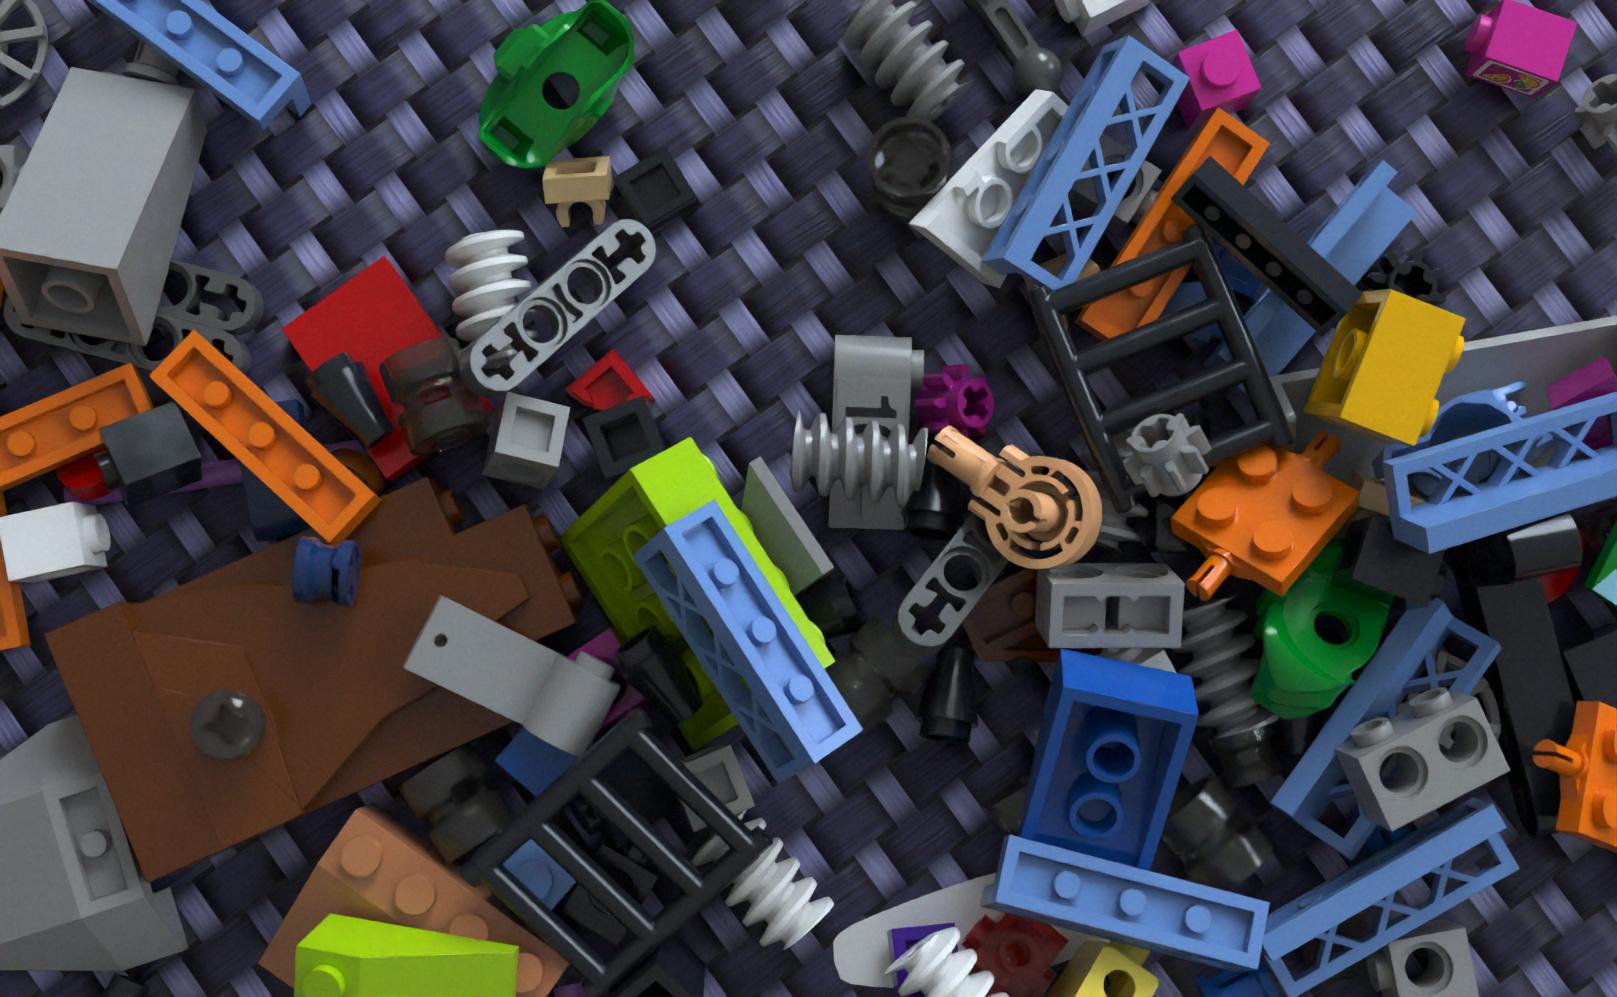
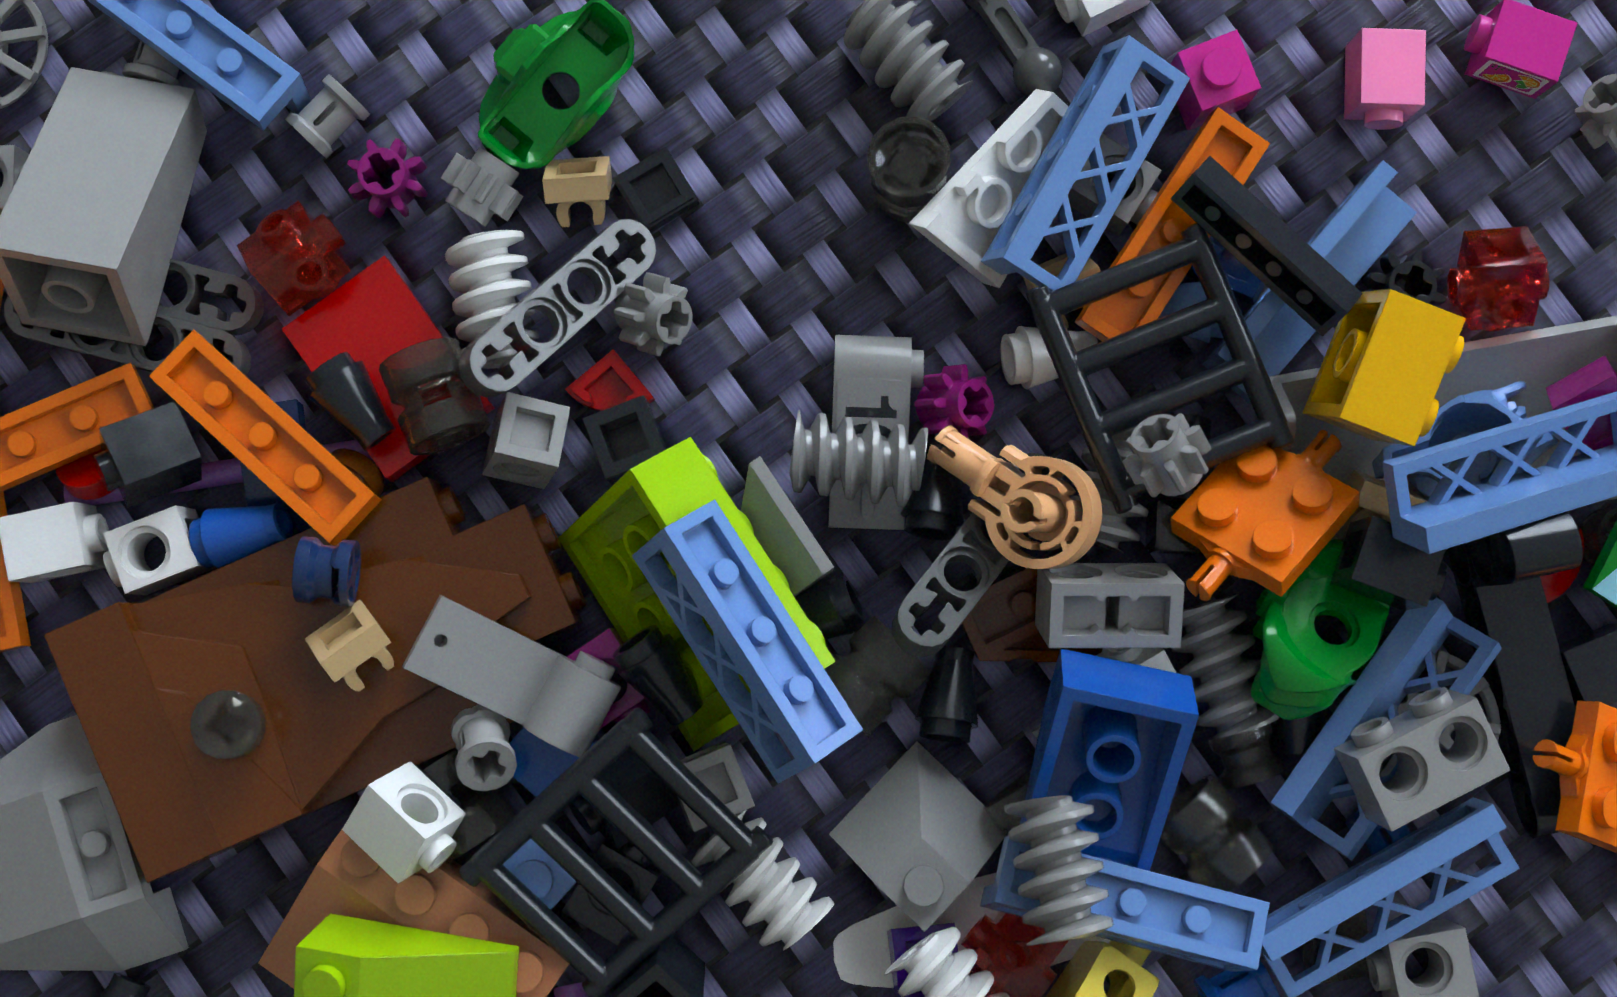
(128, 542): none -> white brick
(237, 532): none -> blue cone
(295, 256): none -> clear red brick
(327, 116): none -> light grey bush
(348, 643): none -> tan tile
(370, 178): none -> magenta gear
(405, 823): none -> white brick
(482, 186): none -> light grey gear
(484, 754): none -> light grey bush
(653, 314): none -> light grey gear
(919, 836): none -> light grey slope
(1027, 359): none -> white cone
(1058, 869): none -> light grey piece
(1384, 76): none -> bright pink brick
(1498, 278): none -> clear red brick

